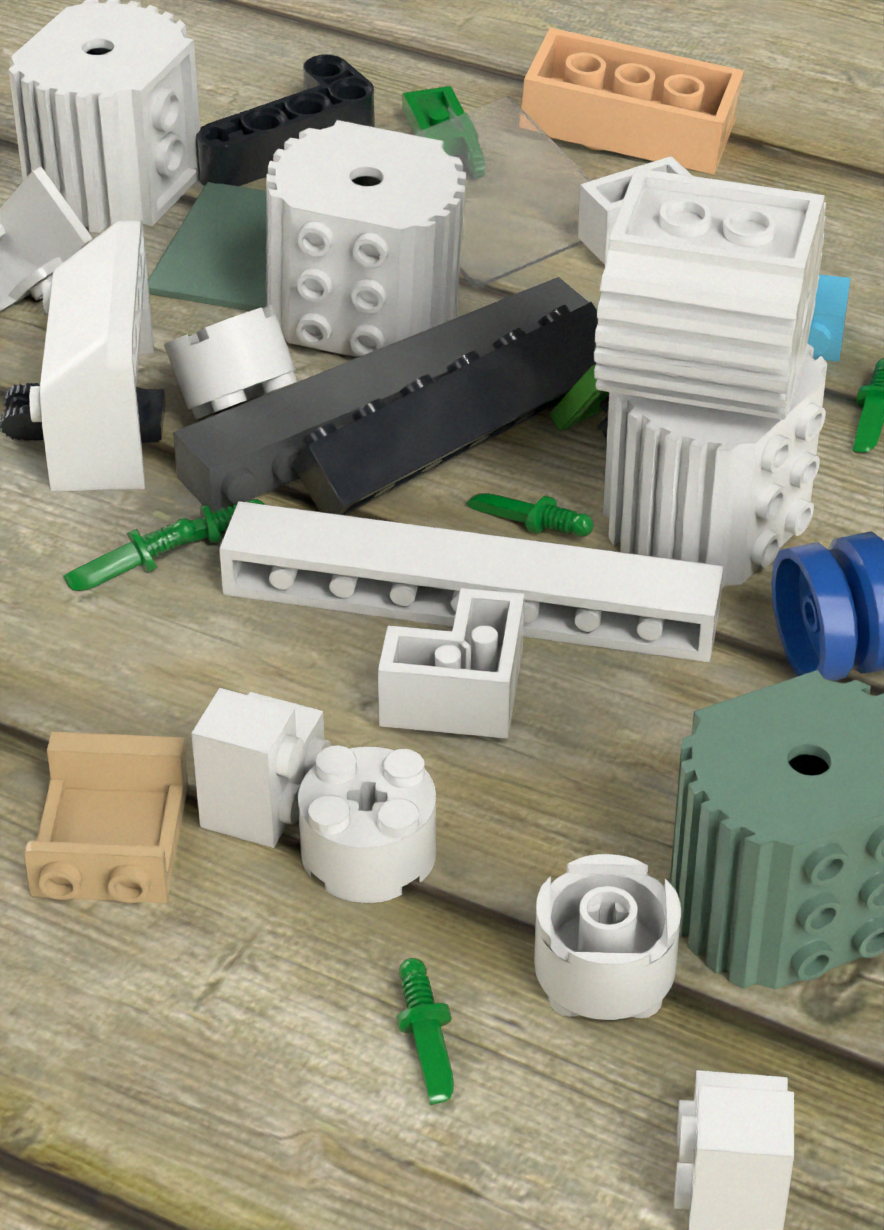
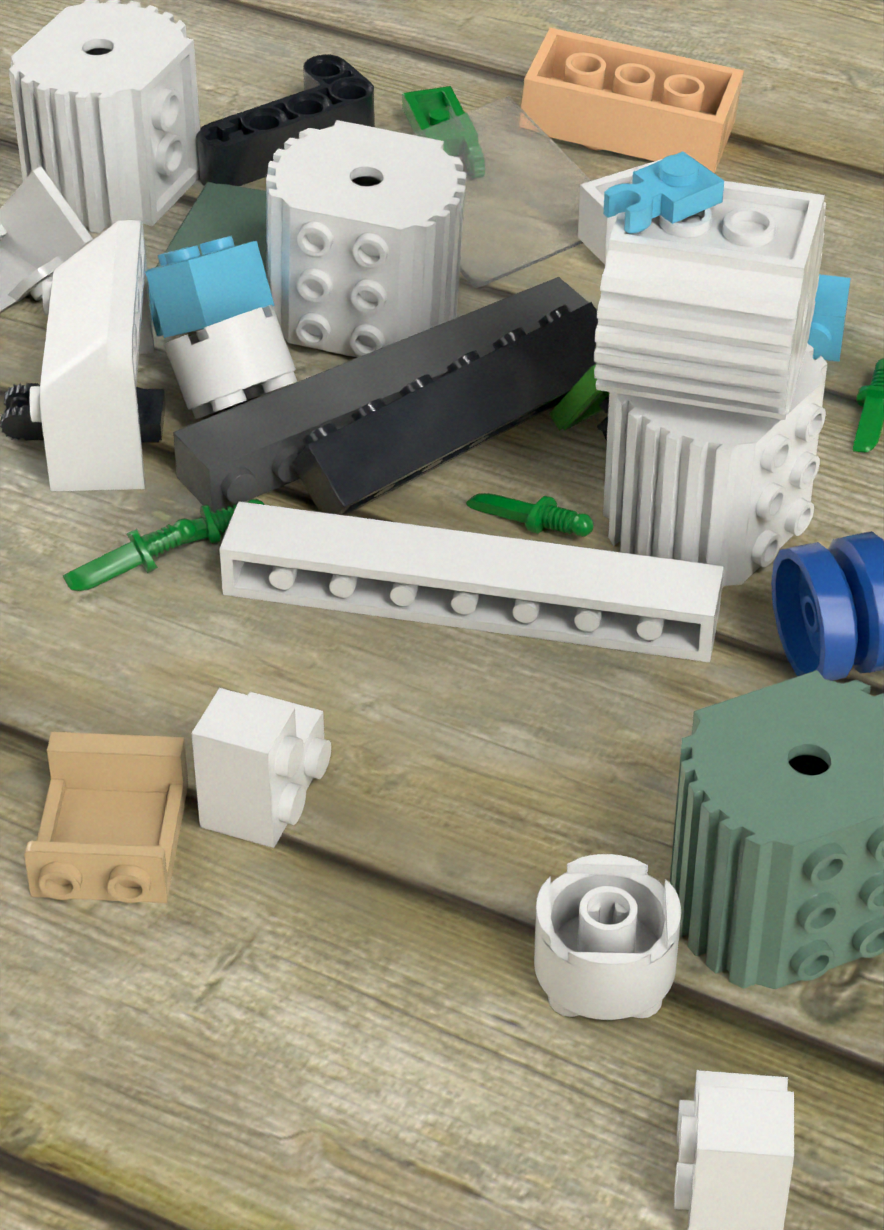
(206, 288): none -> medium azure brick
(367, 821): white brick -> none
(424, 1021): green piece -> none
(455, 677): white brick -> none
(668, 188): none -> medium azure plate

